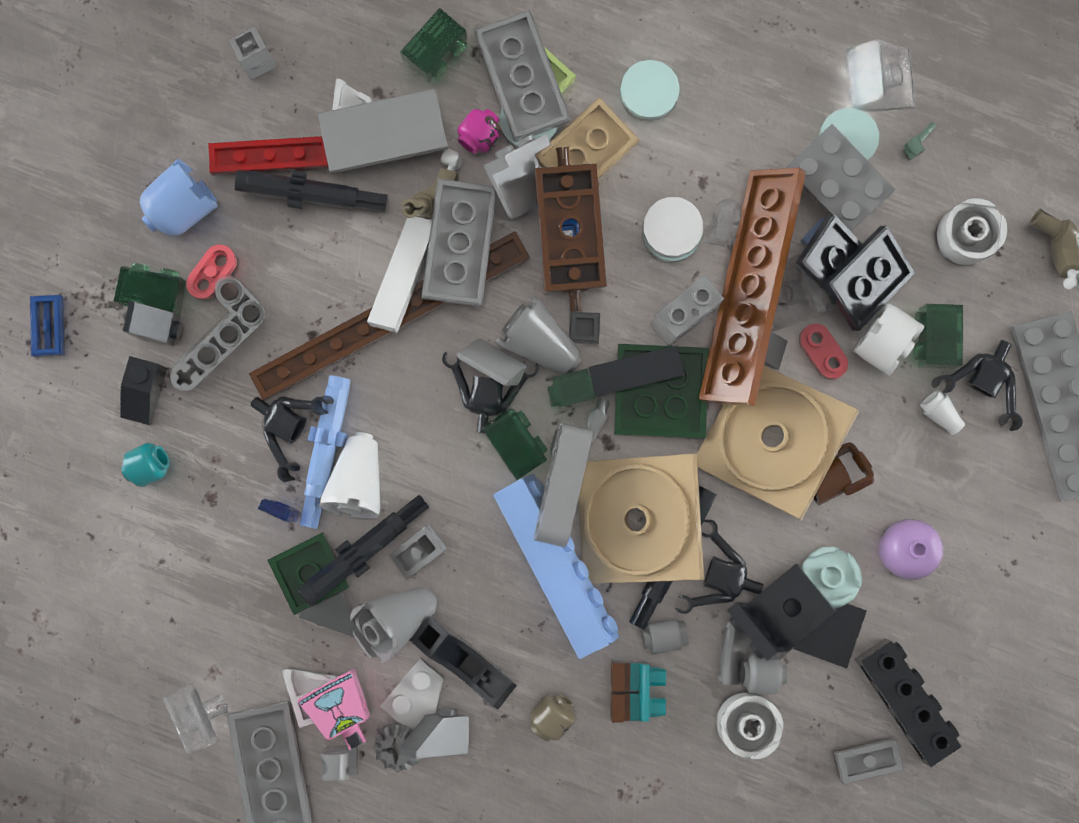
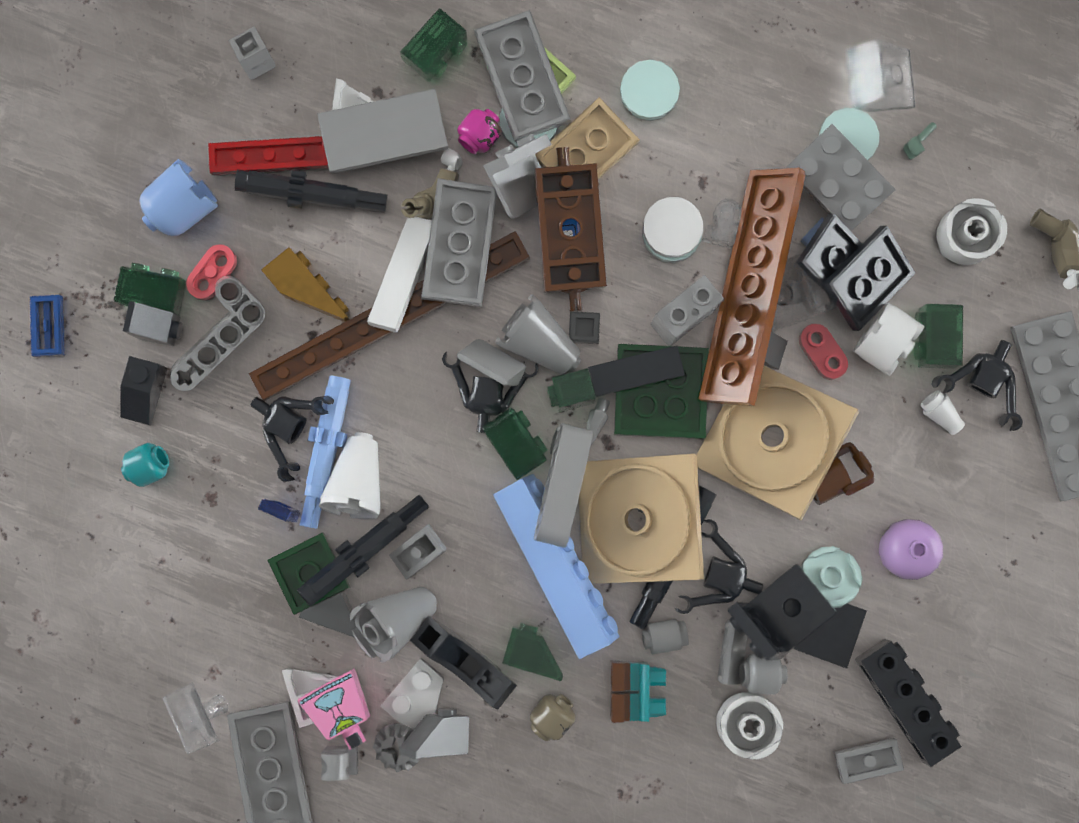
(295, 282): none -> pearl gold slope
(531, 652): none -> clear green slope

